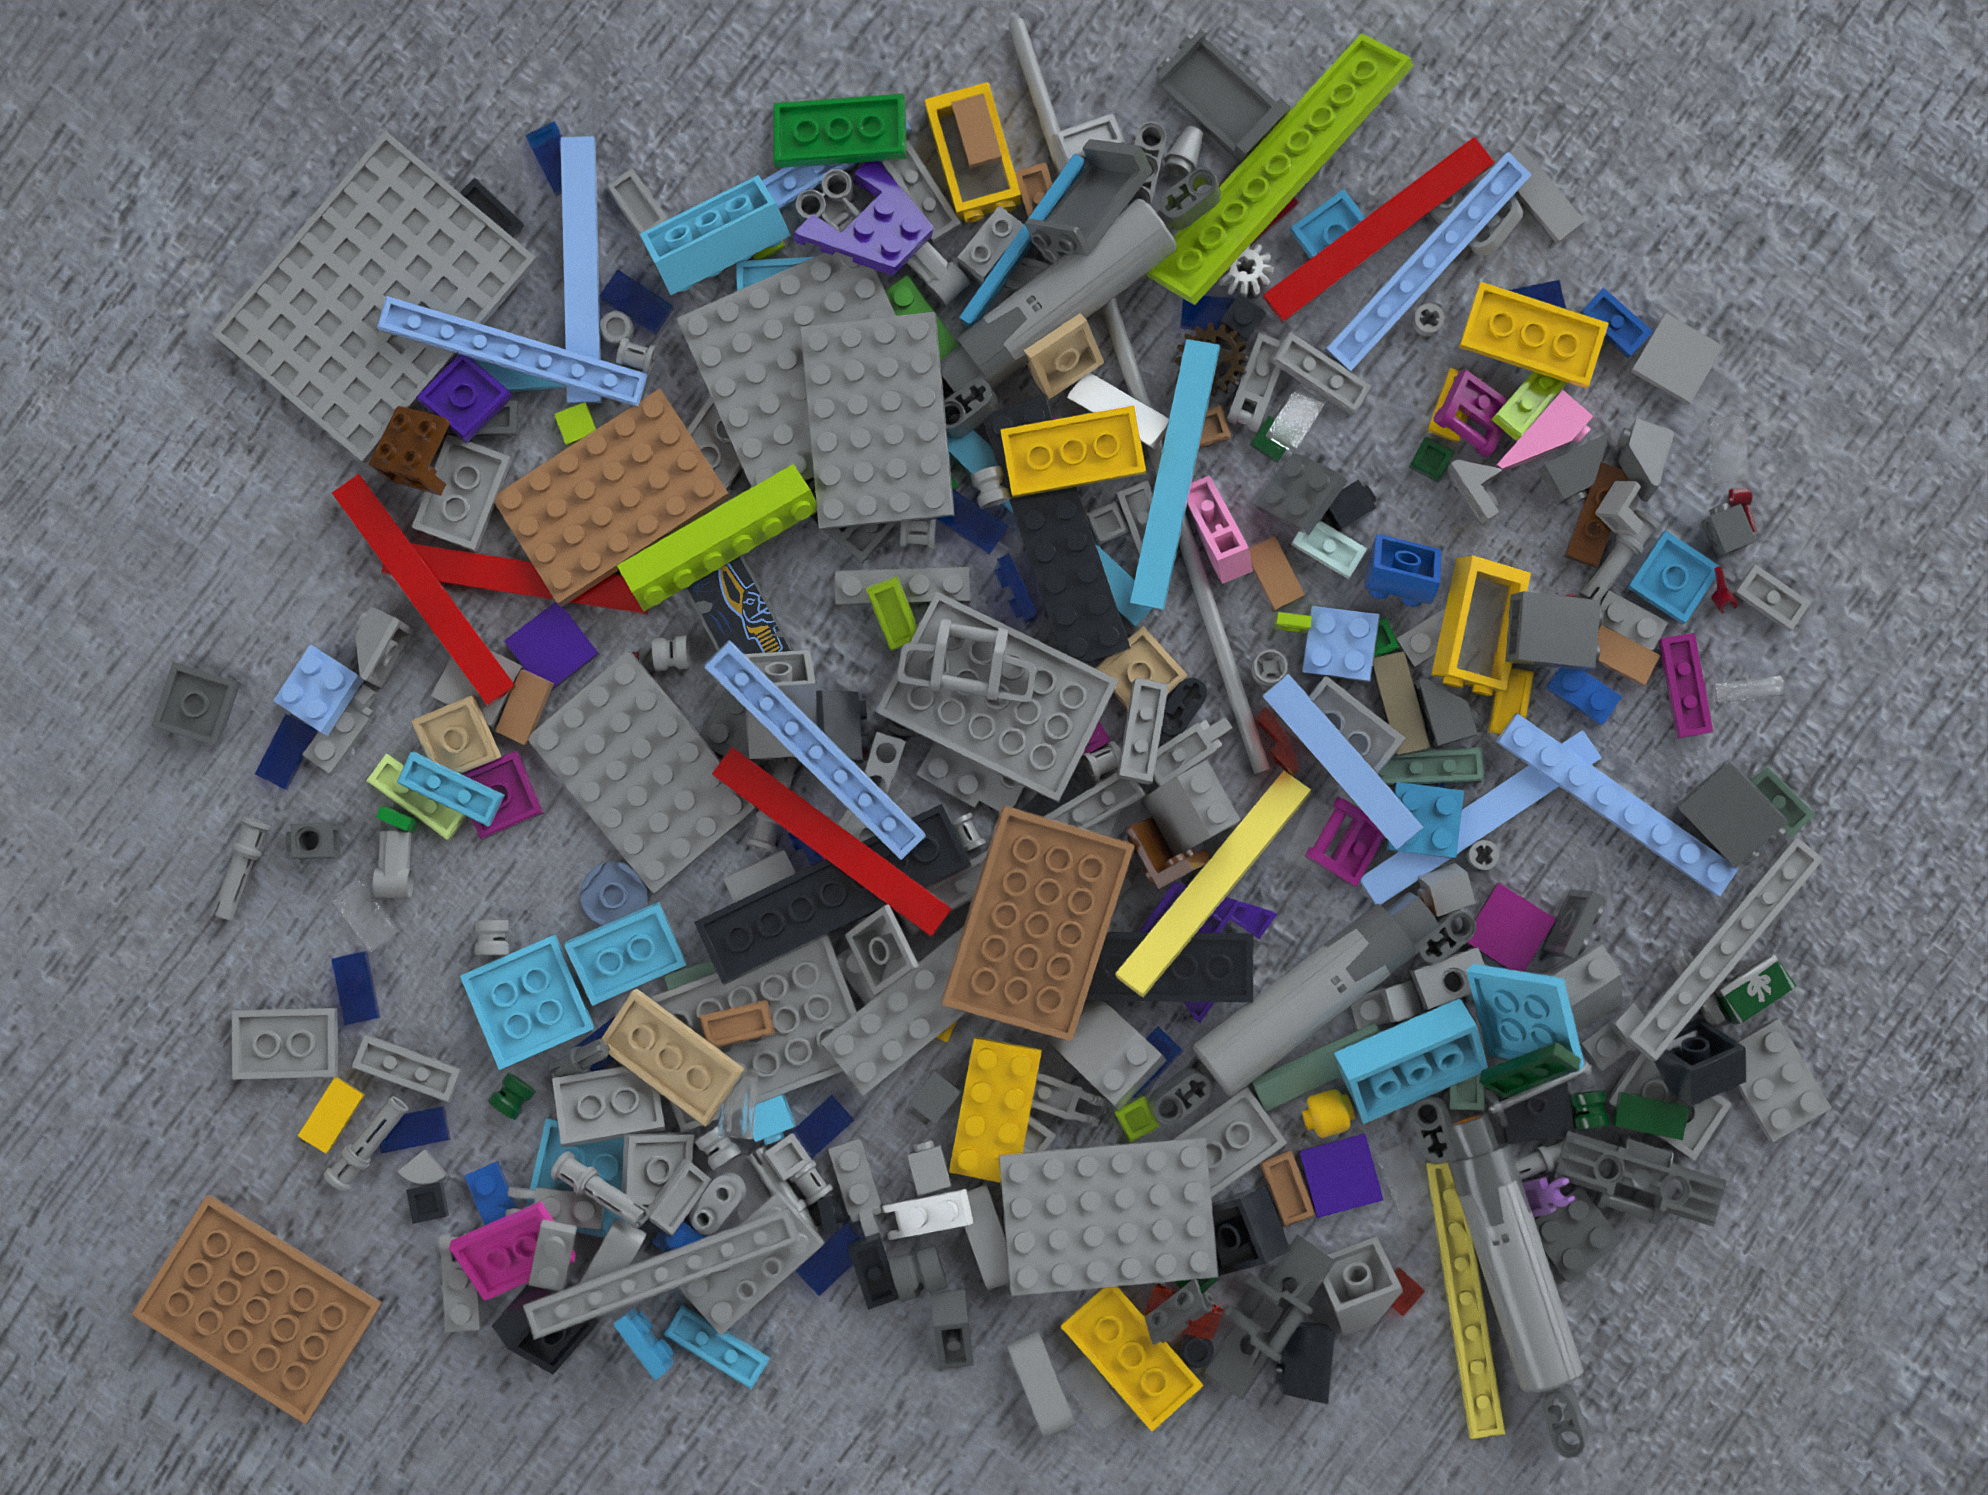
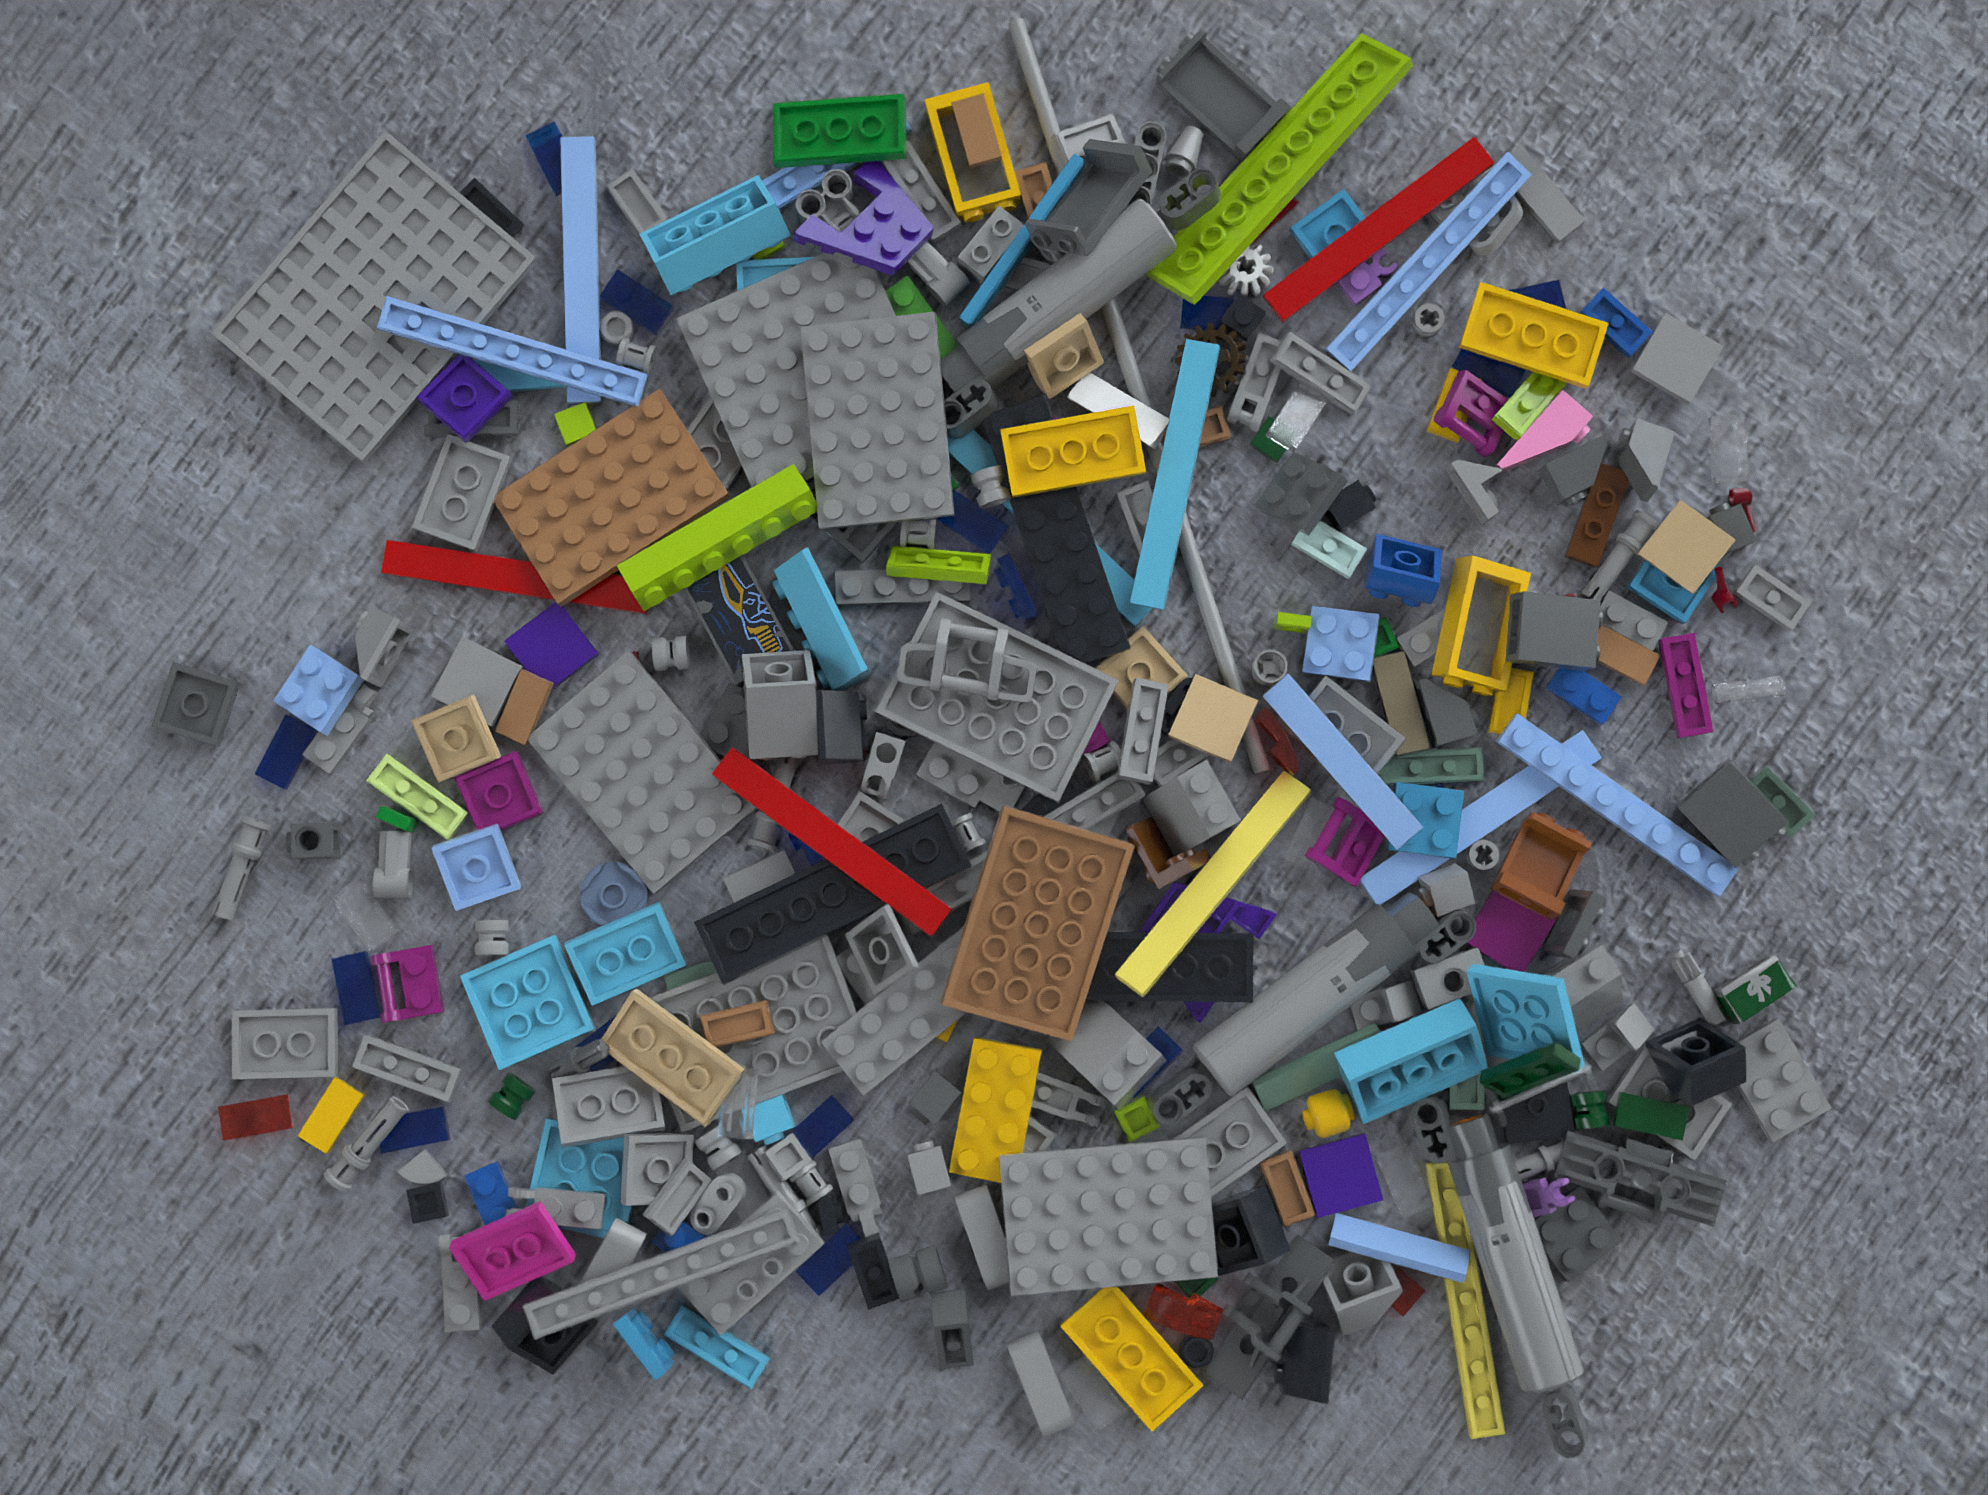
(255, 1117): none -> clear red slope
(257, 1309): medium nougat plate -> none
(409, 448): reddish brown bracket -> none
(419, 983): none -> magenta plate
(424, 590): red tile -> none
(450, 788): medium azure tile -> none
(476, 867): none -> light blue plate
(552, 1255): light grey plate -> none
(587, 1182): light grey pin -> none
(814, 749): light blue plate -> none
(821, 622): none -> medium azure slope
(892, 612): lime tile -> none
(930, 1214): white hinge -> none
(938, 564): none -> lime tile
(1107, 523): light grey tile -> none
(1173, 1314): dark grey hinge -> none
(1213, 718): none -> tan tile
(1218, 531): bright pink slope -> none
(1275, 574): medium nougat tile -> none
(1364, 279): none -> medium lavender plate
(1399, 1247): none -> light blue tile
(1431, 459): dark green tile -> none
(1494, 373): none -> clear blue plate
(1541, 865): none -> dark orange panel
(1619, 506): light grey panel -> none
(1686, 547): none -> tan tile
(1724, 949): light grey plate -> none

